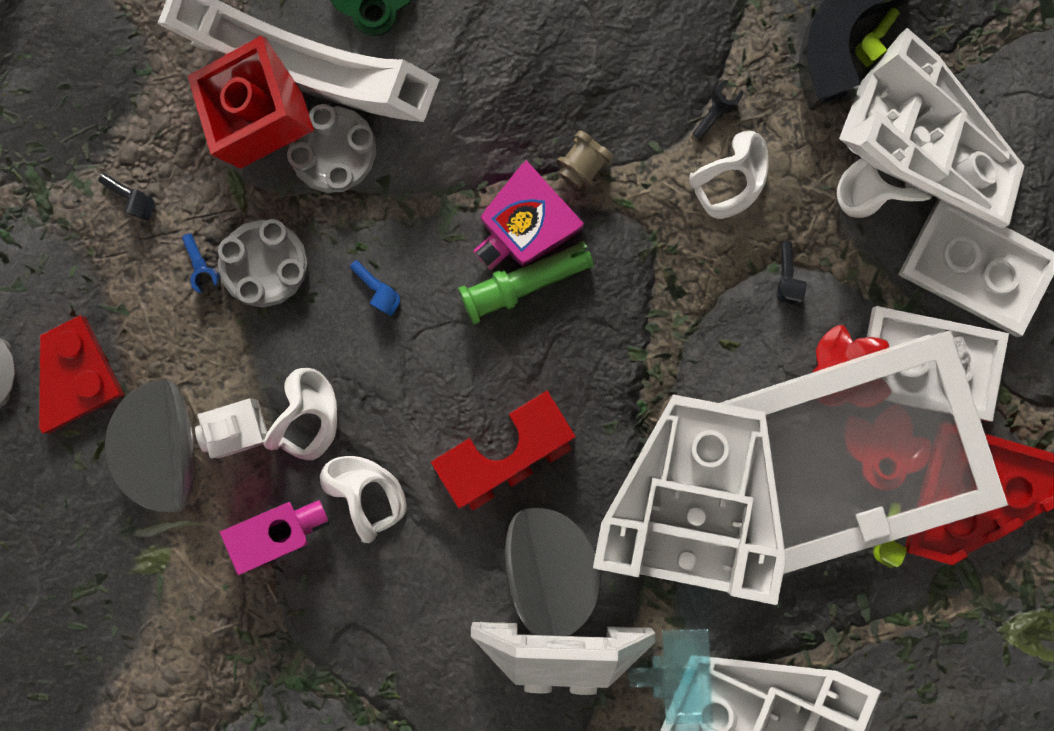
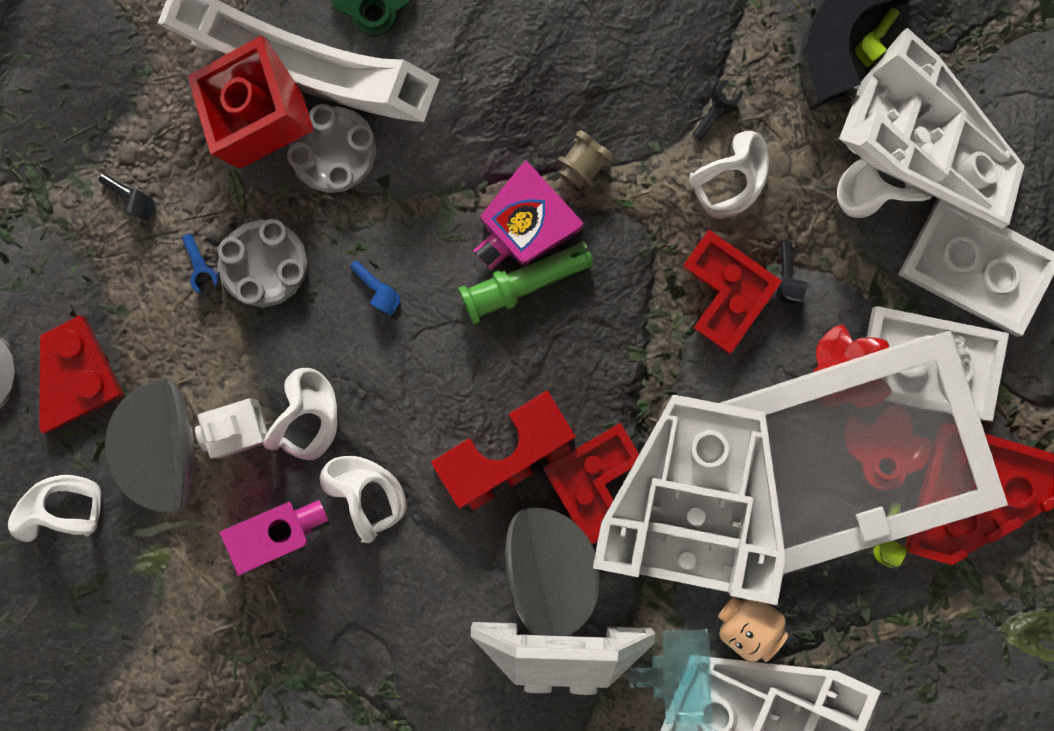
(31, 513): none -> white piece
(582, 477): none -> red plate
(740, 287): none -> red plate
(752, 629): none -> light nougat head

